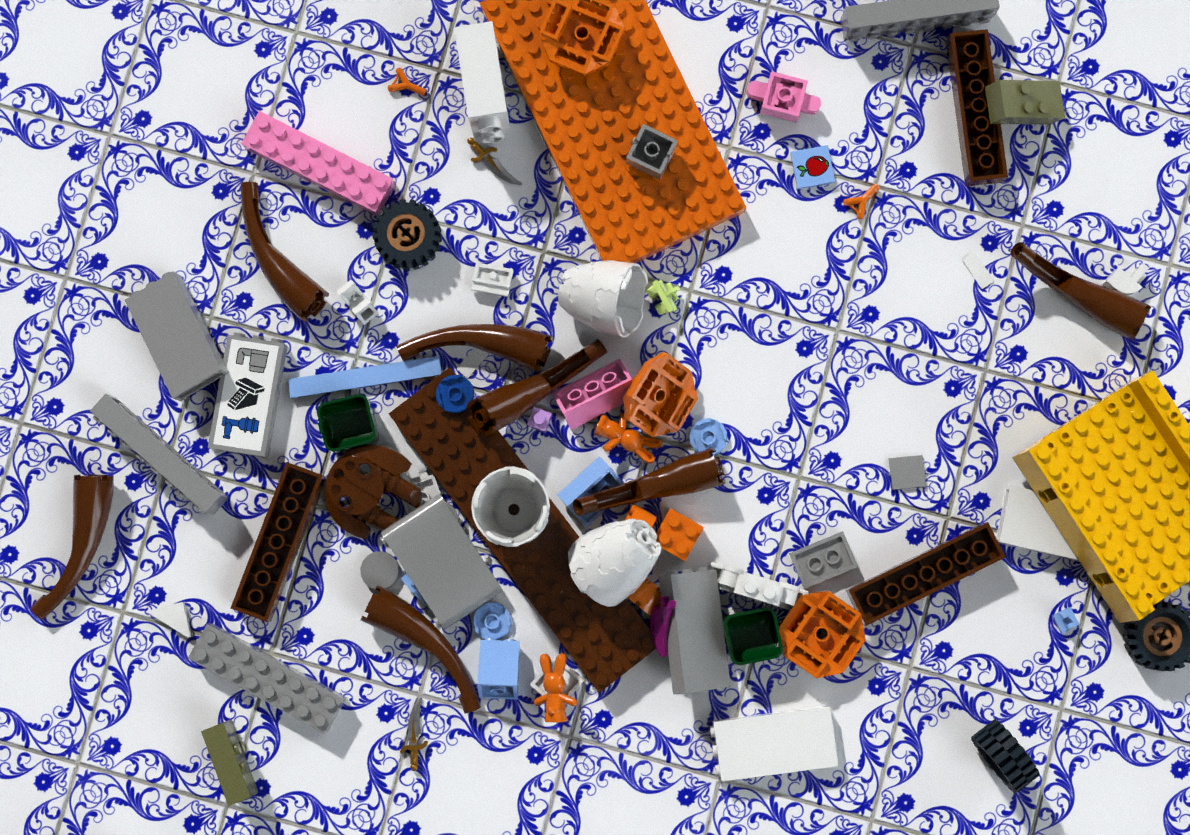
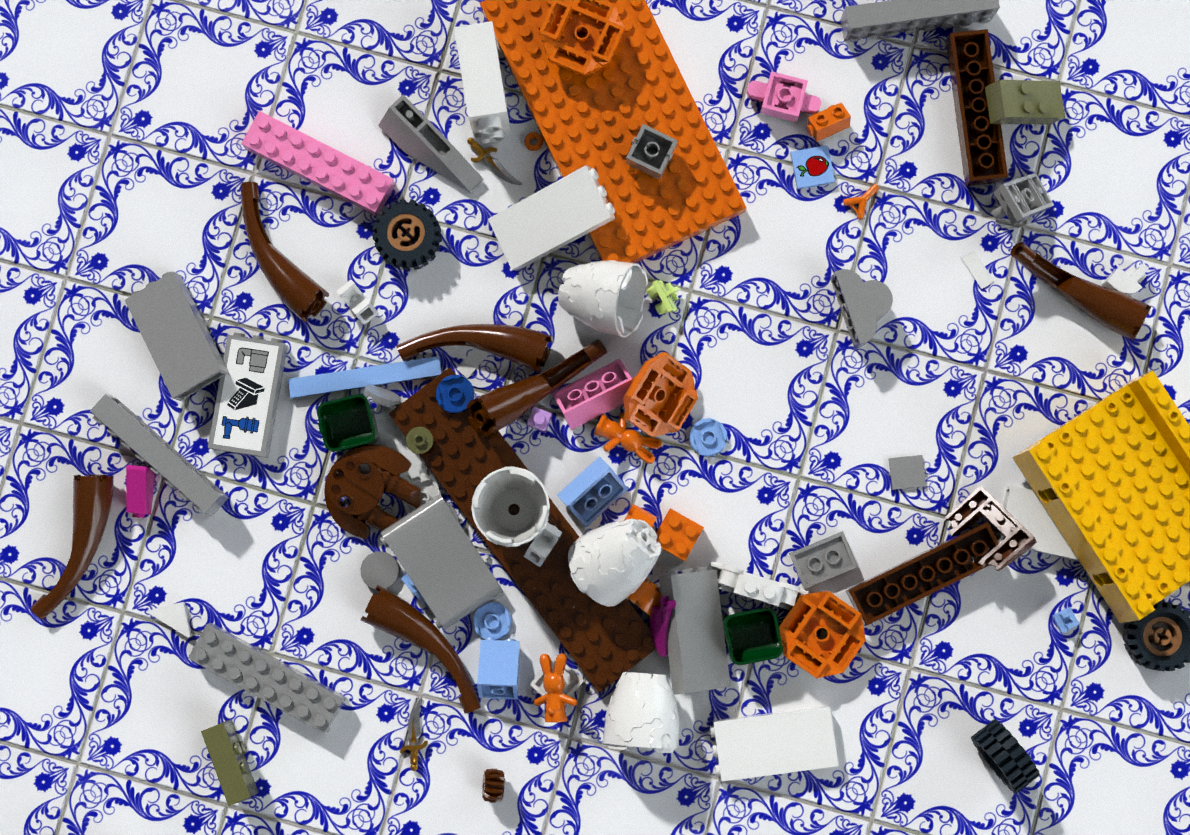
(139, 490): none -> dark pink slope
(278, 542): reddish brown brick -> none
(382, 396): none -> light grey tile
(406, 84): orange piece -> none
(419, 440): none -> olive piece
(426, 144): none -> light grey wedge
(492, 279): white plate -> none
(493, 785): none -> reddish brown gear
(533, 135): none -> orange plate
(543, 544): none -> white brick
(552, 218): none -> white brick
(642, 714): none -> white piece
(681, 477): reddish brown brick -> none
(828, 122): none -> orange brick
(861, 304): none -> light grey brick
(1016, 536): none -> wedge
(1021, 199): none -> light grey brick

